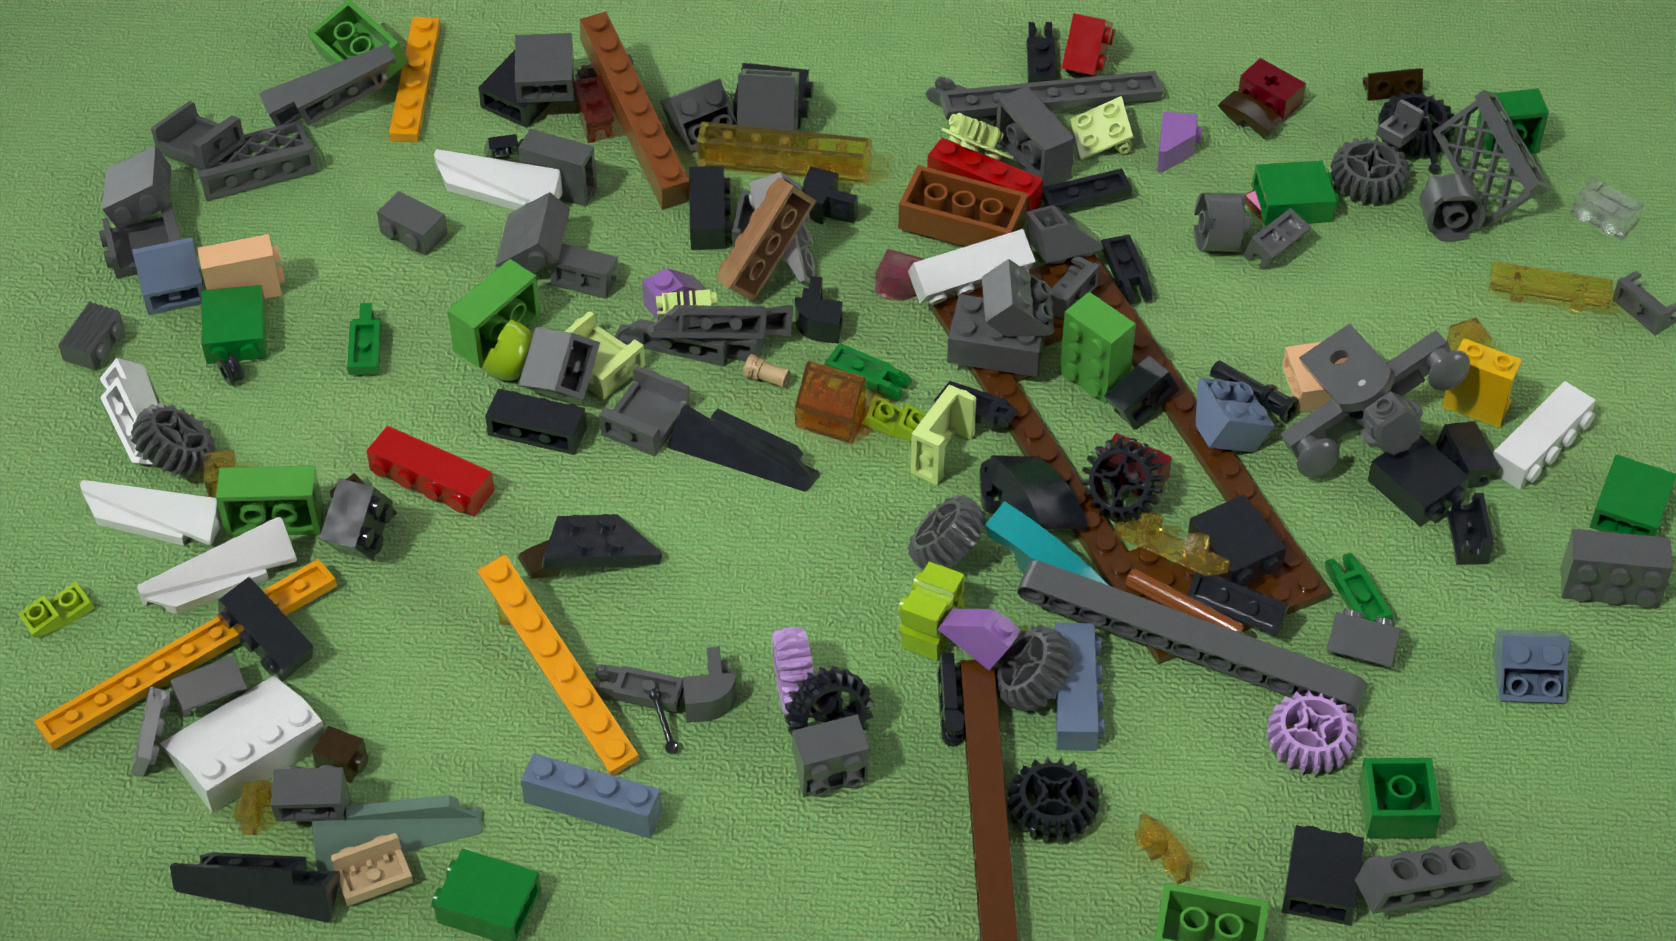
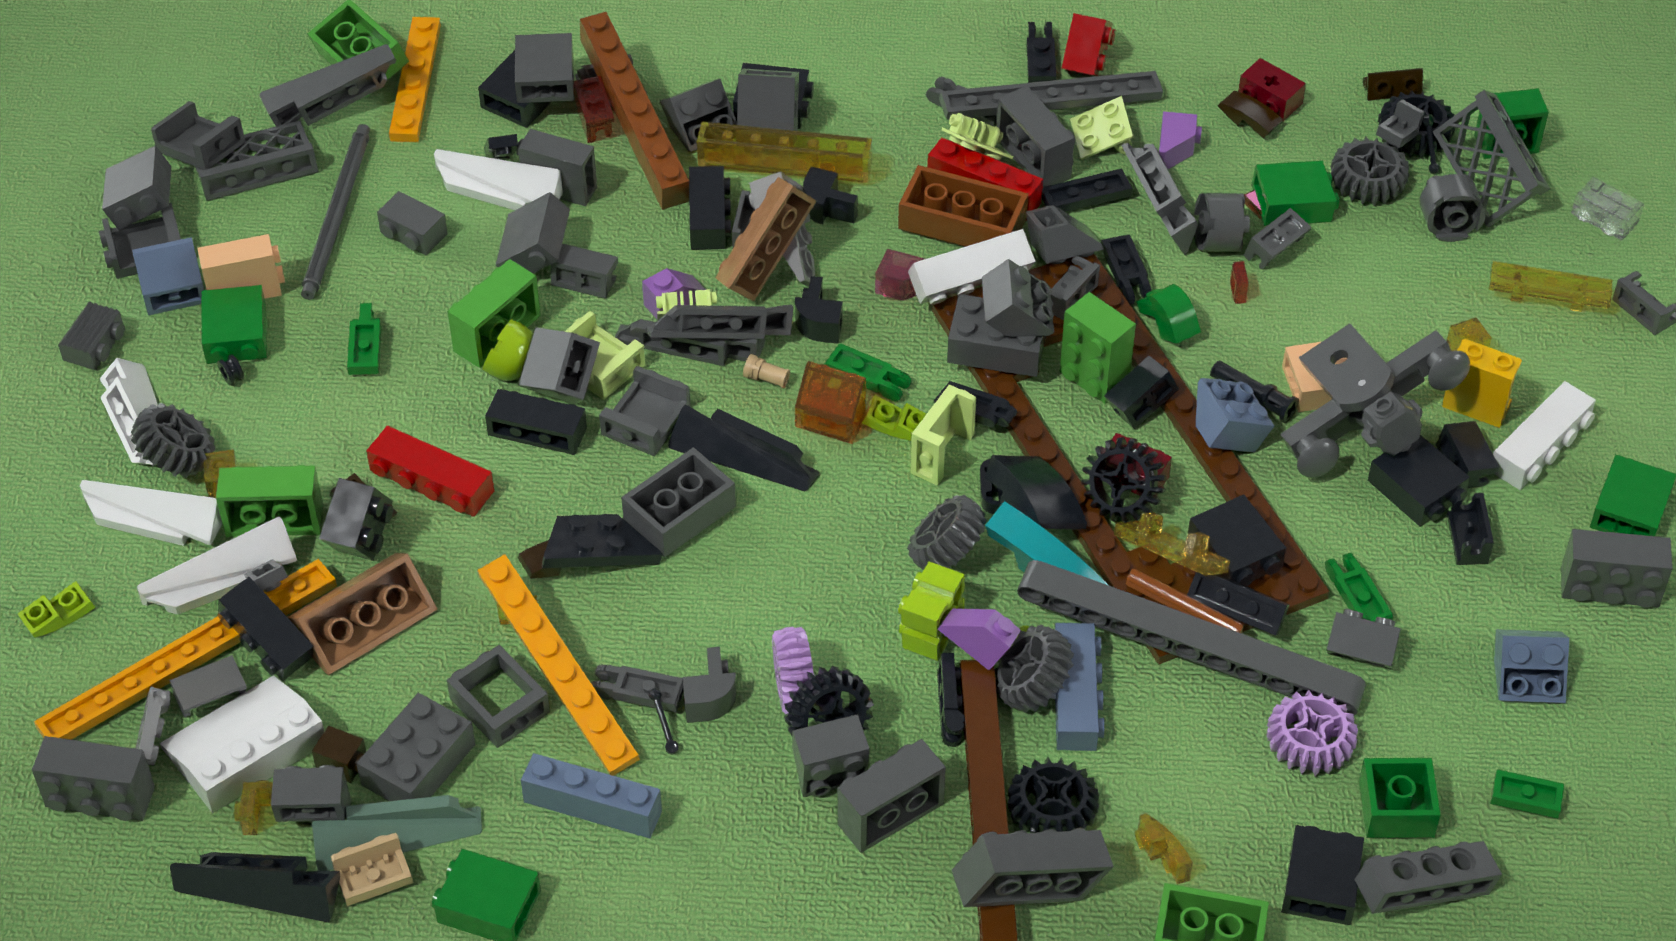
(93, 778): none -> dark grey brick
(267, 575): none -> dark grey bracket
(335, 212): none -> dark grey piece
(364, 612): none -> medium nougat slope
(416, 751): none -> dark grey brick
(513, 718): none -> dark grey window
(679, 501): none -> dark grey brick
(891, 795): none -> dark grey brick
(1031, 867): none -> dark grey brick
(1163, 193): none -> dark grey wedge
(1172, 312): none -> green brick
(1239, 282): none -> clear red tile
(1527, 793): none -> green plate

